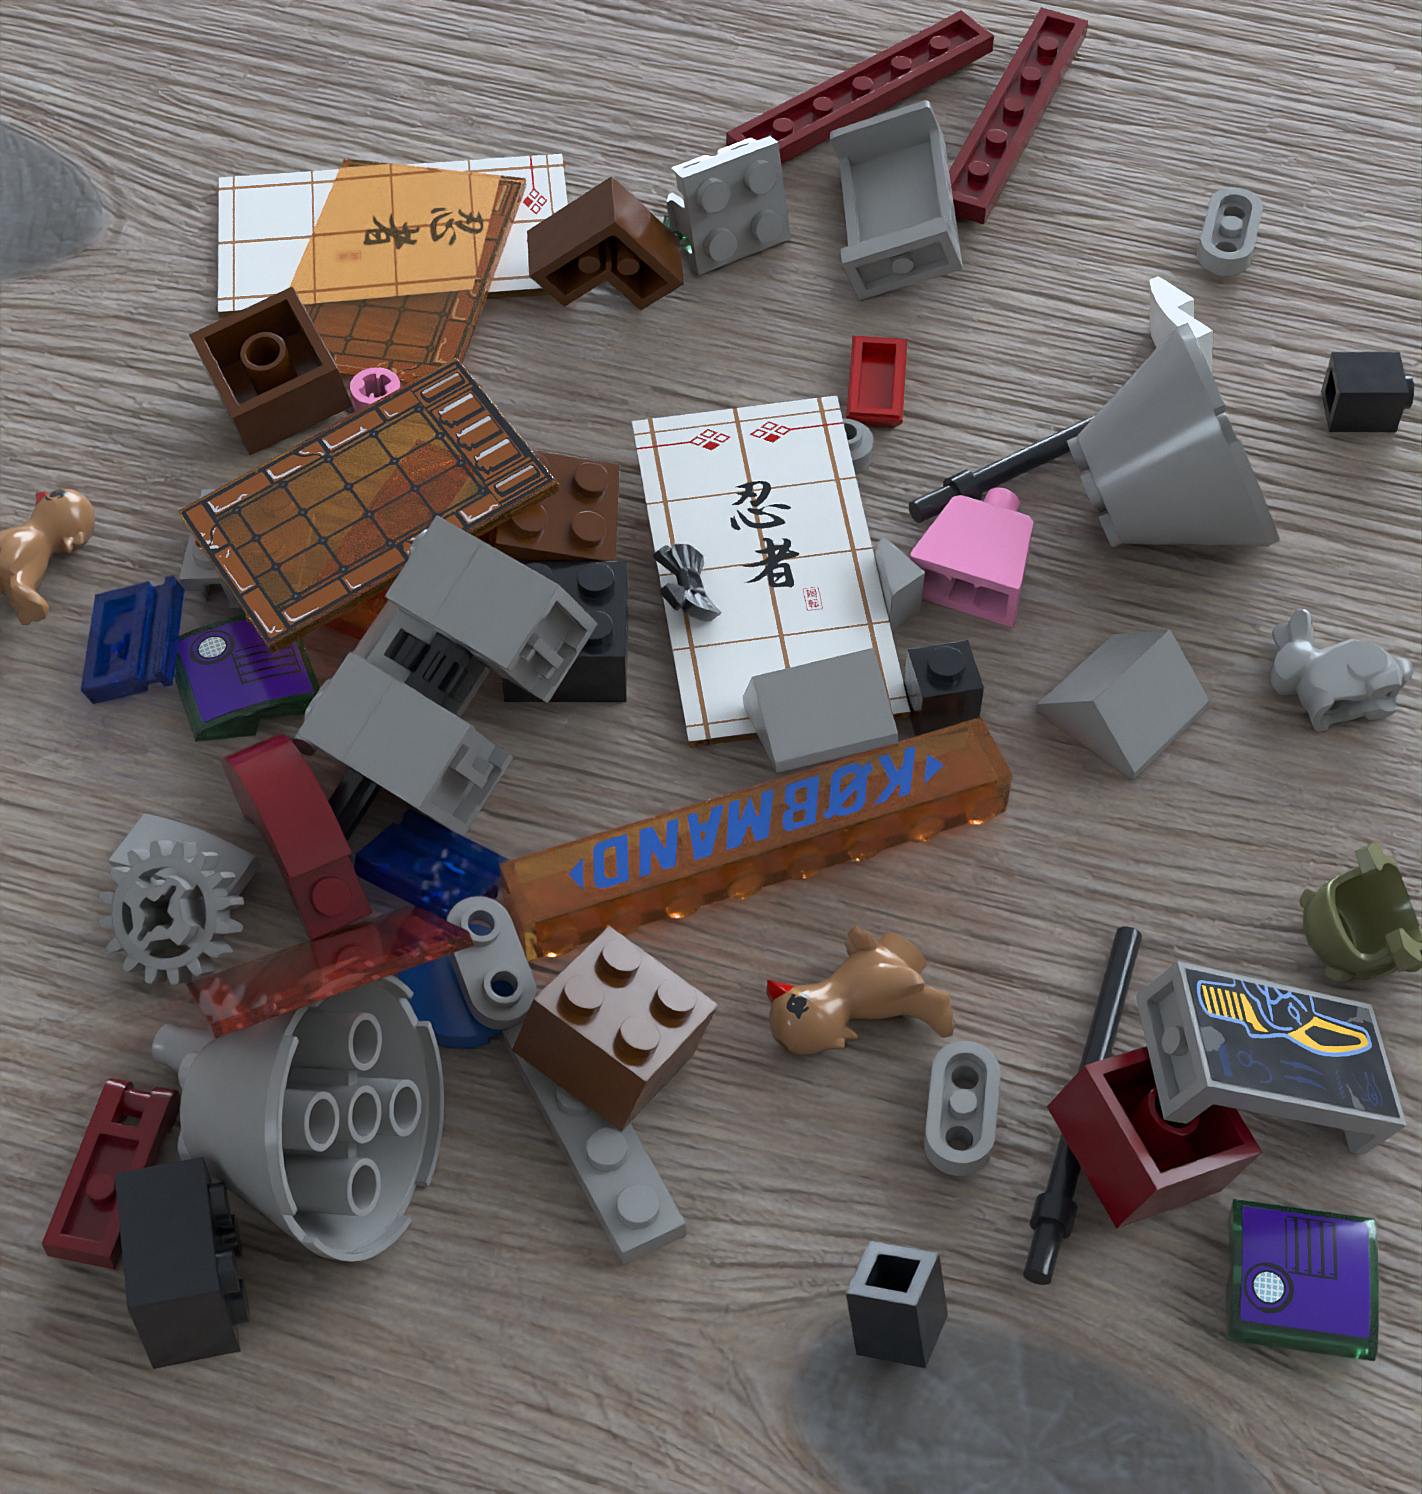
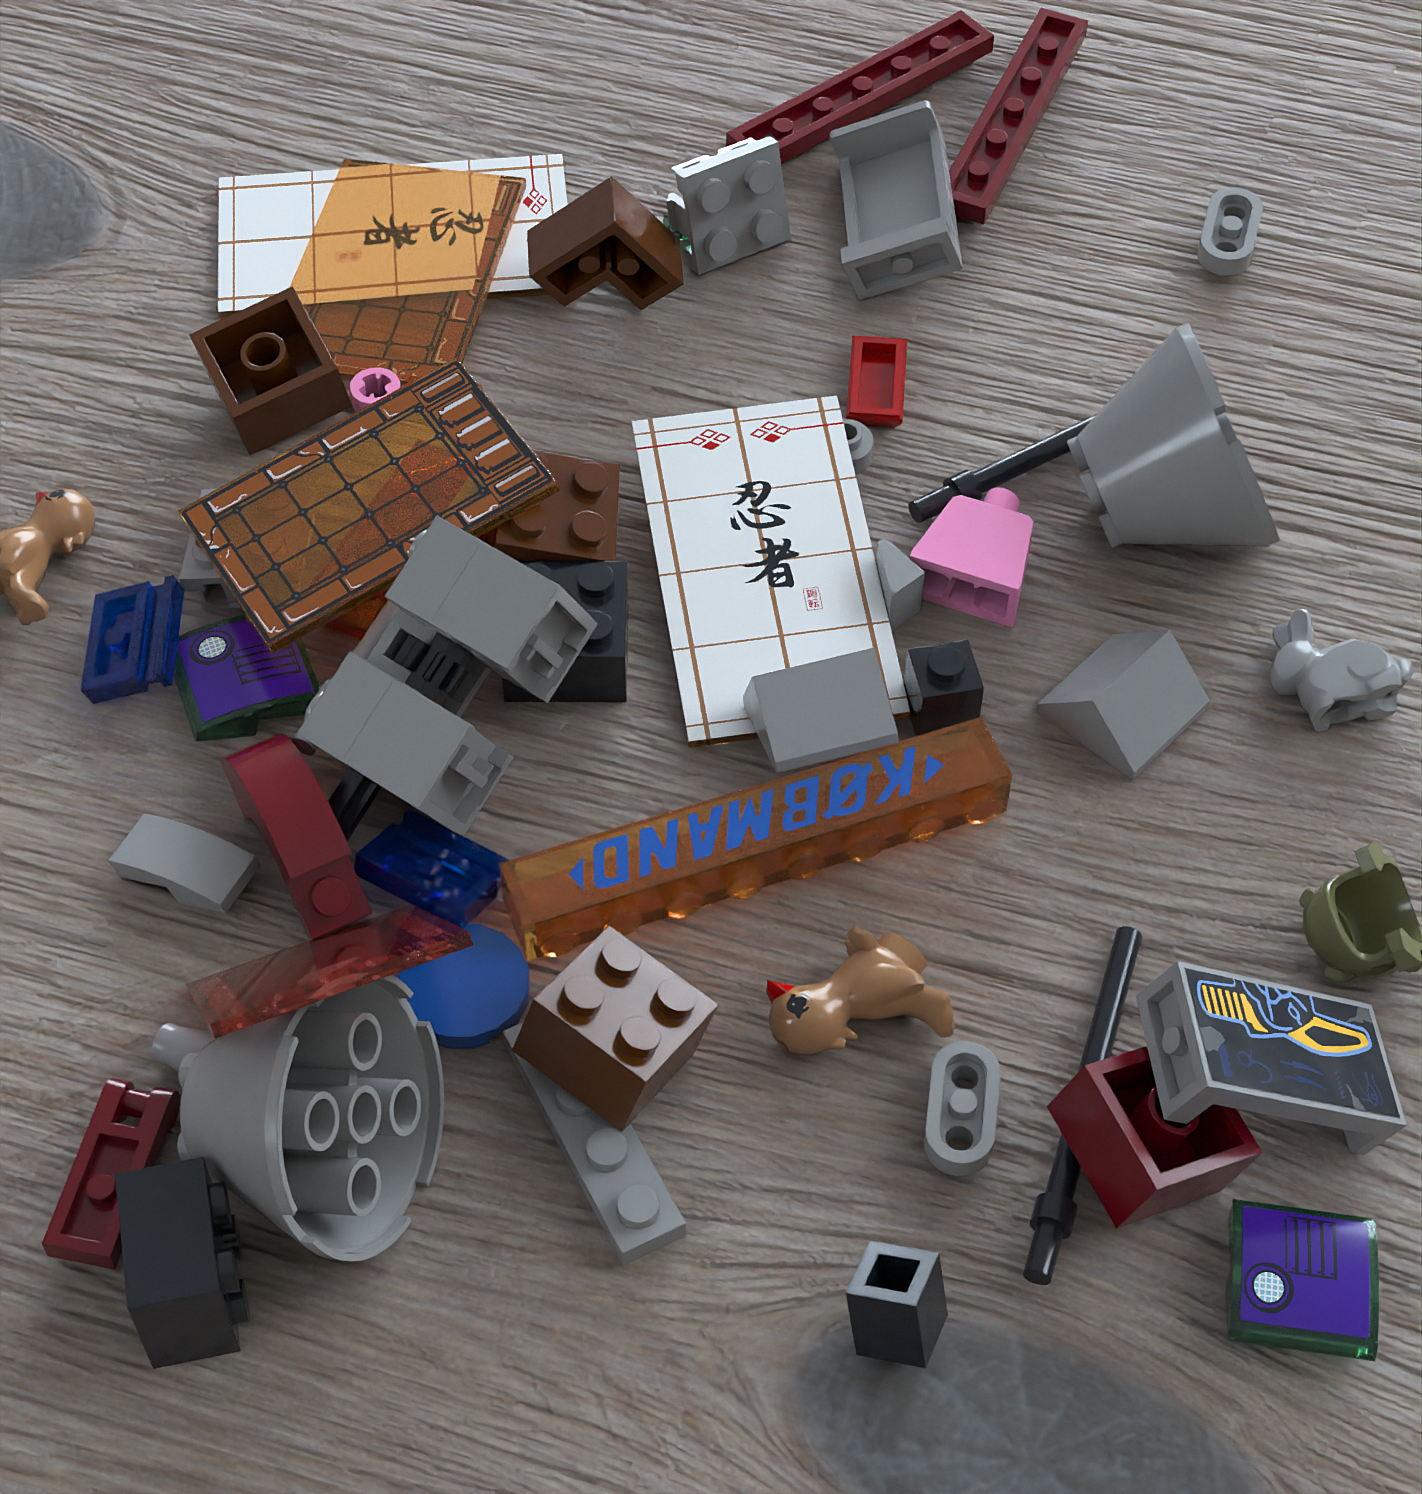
(197, 906): light grey gear -> none
(489, 960): light grey plate -> none
(689, 594): black piece -> none
(1174, 308): white slope -> none
(1366, 391): black brick -> none

